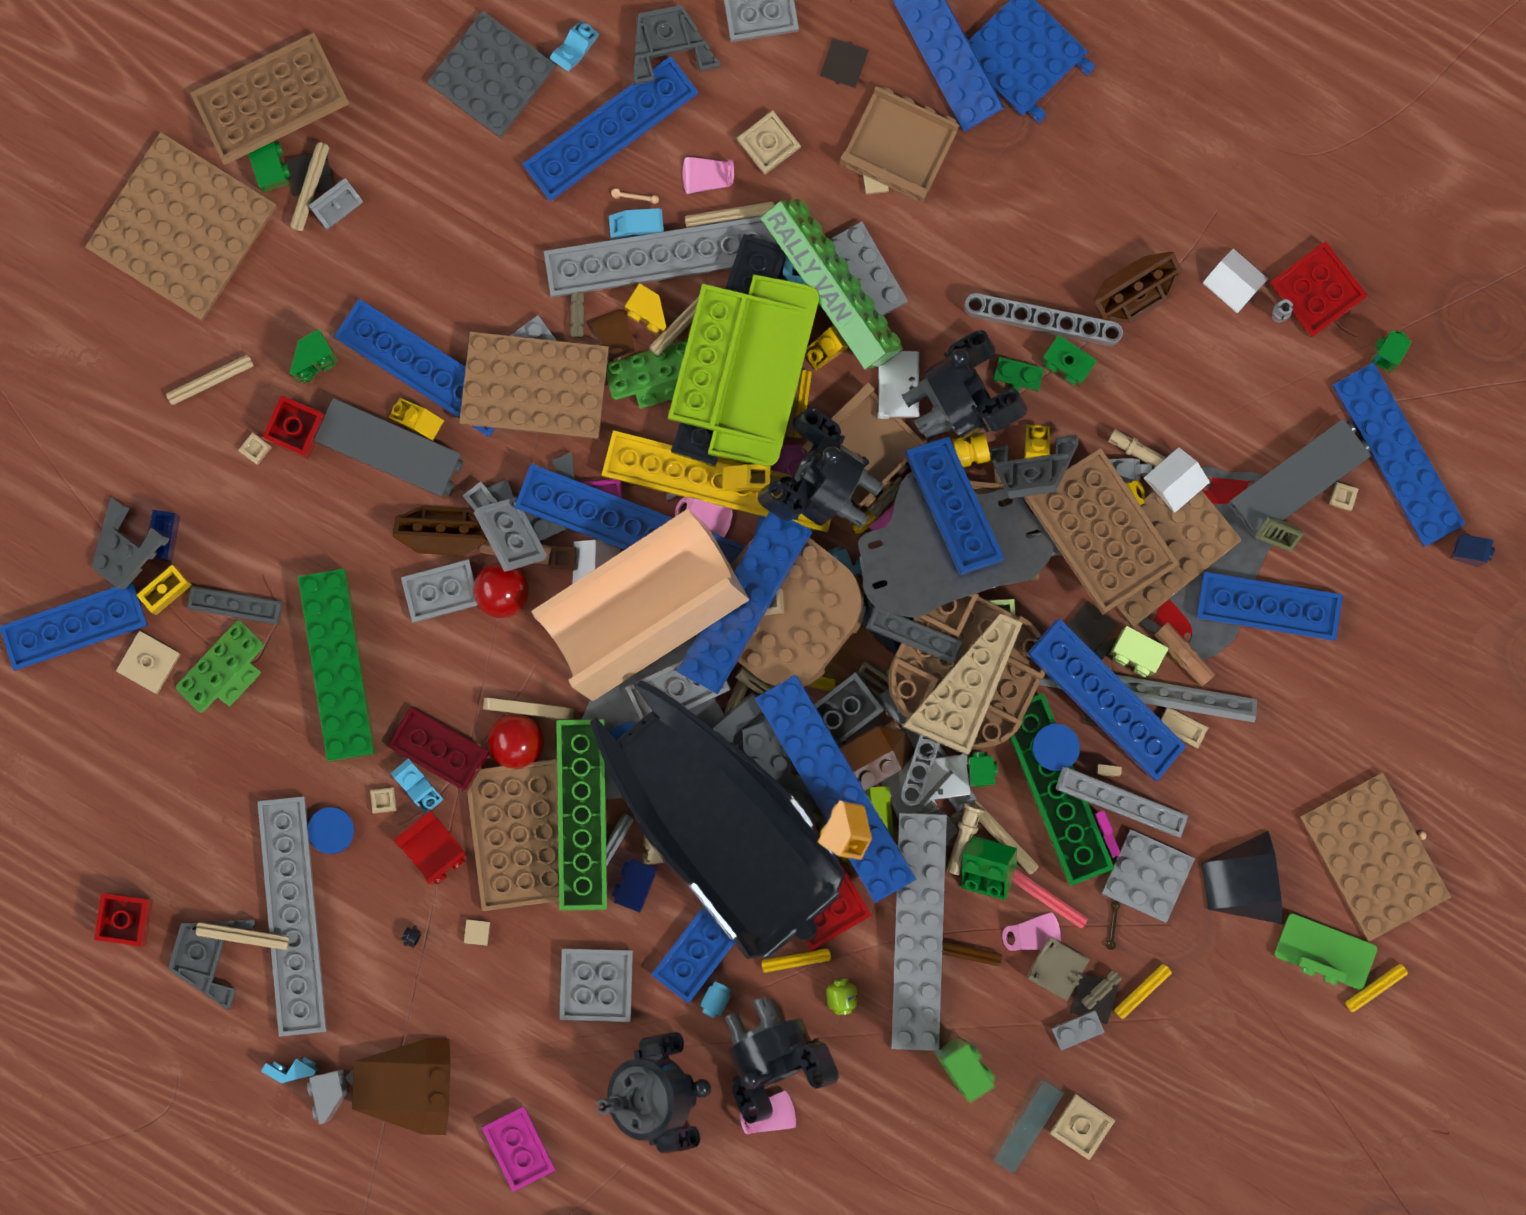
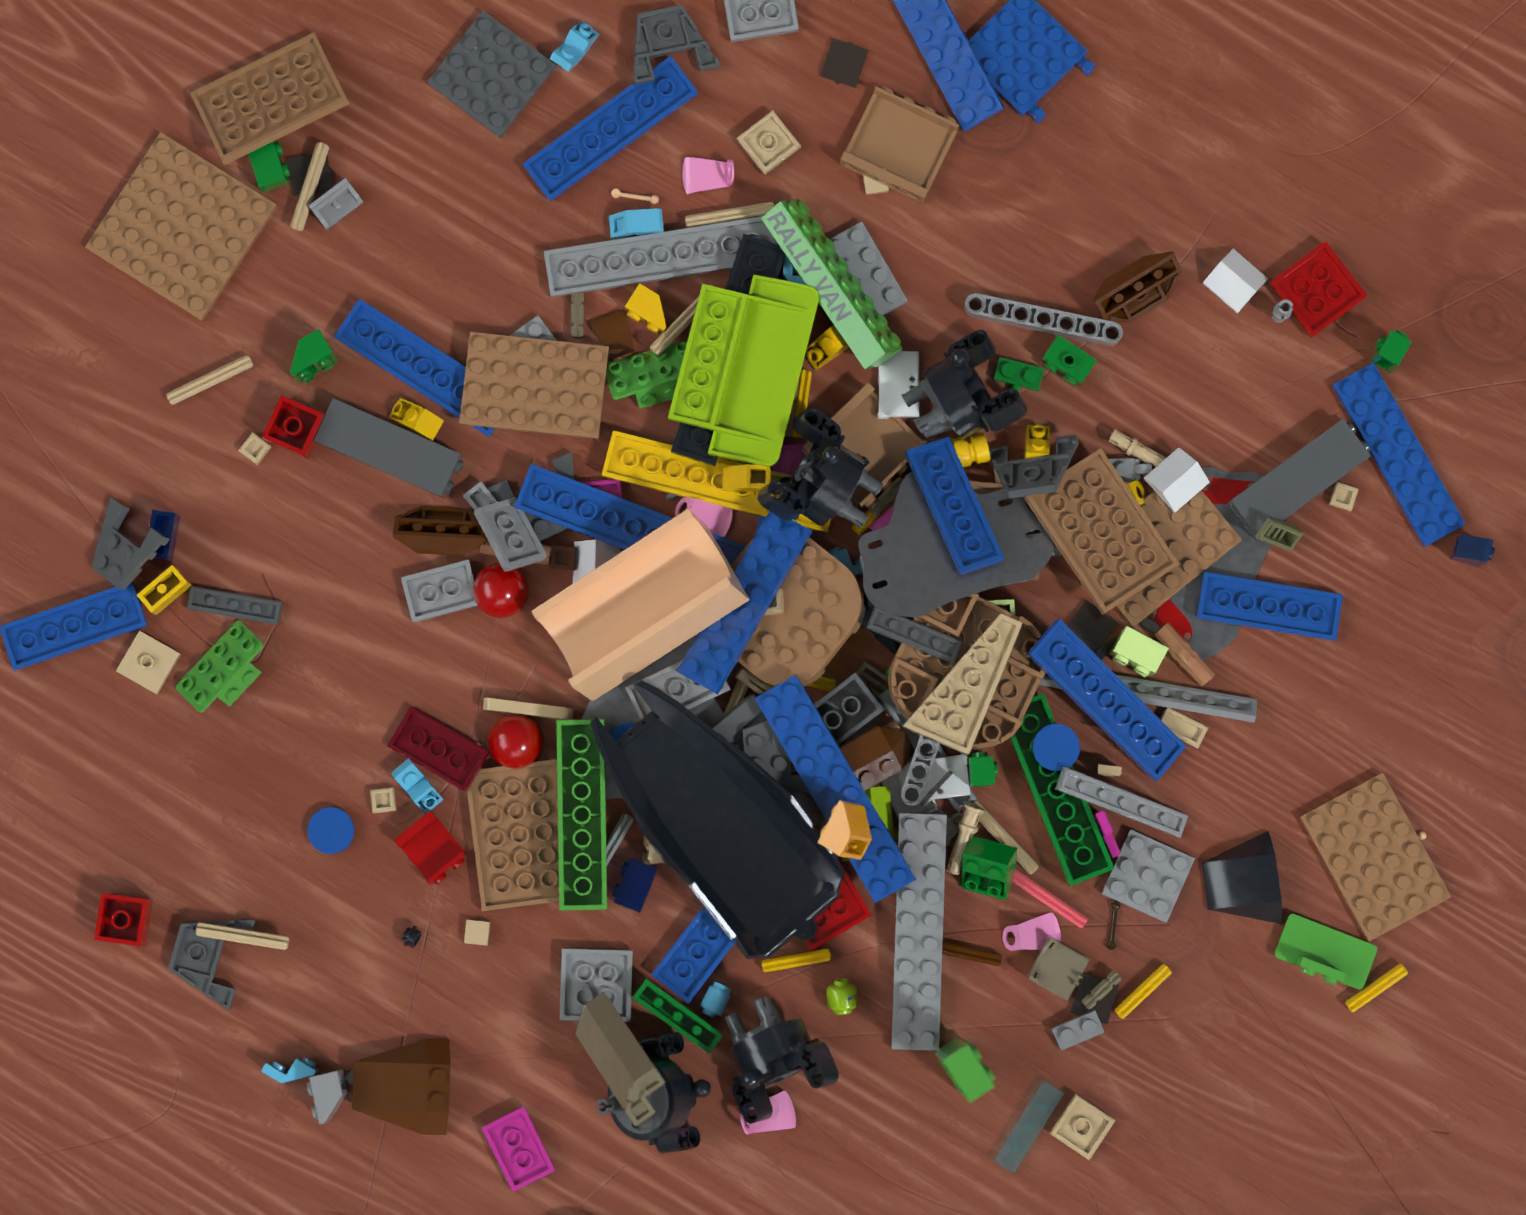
(292, 914): light grey plate -> none
(337, 665): green brick -> none
(618, 1057): none -> dark tan panel
(678, 1016): none -> green brick

